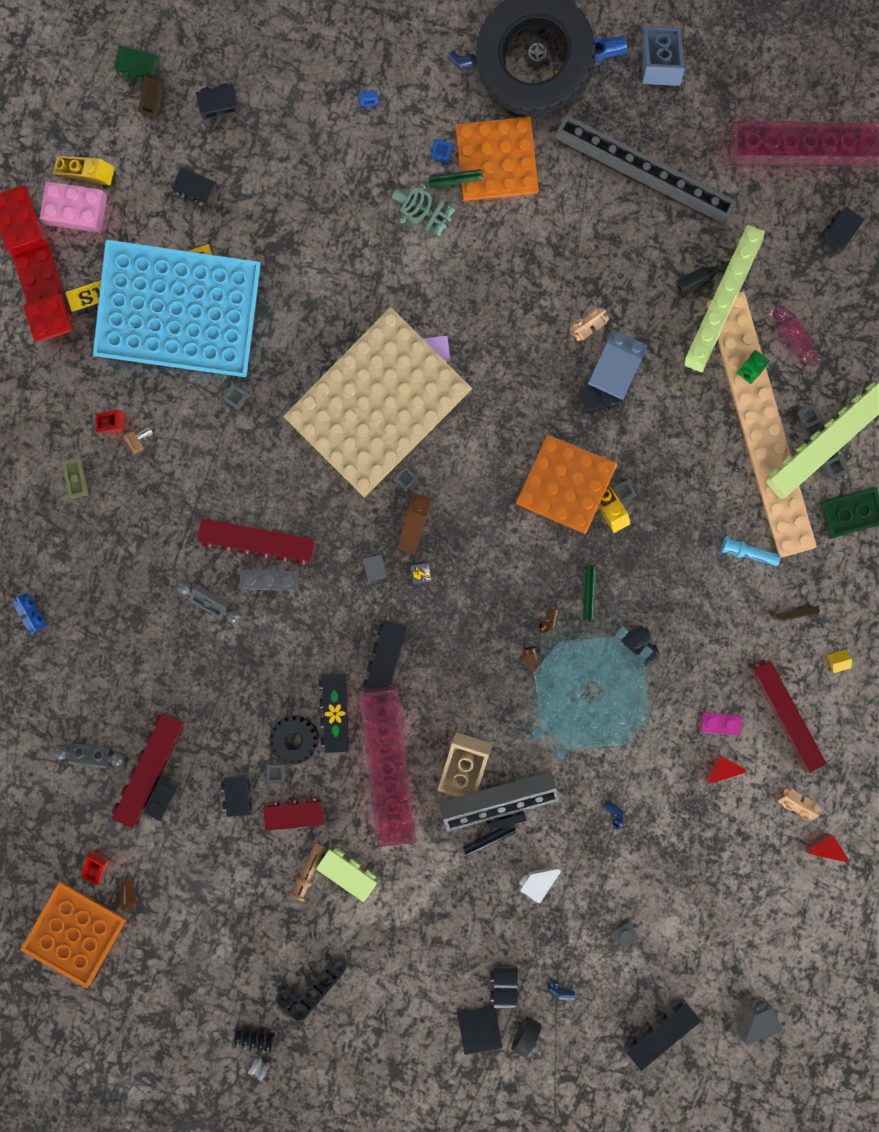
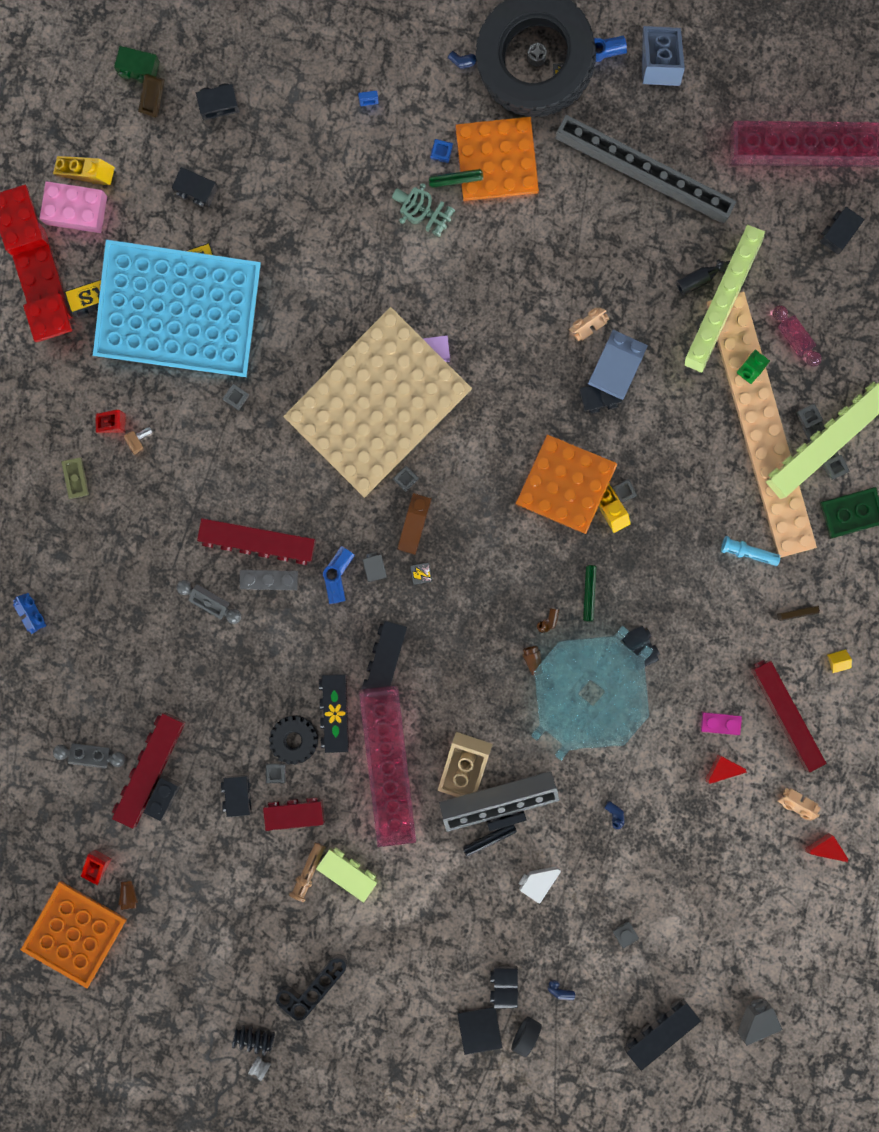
(335, 587): none -> blue piece

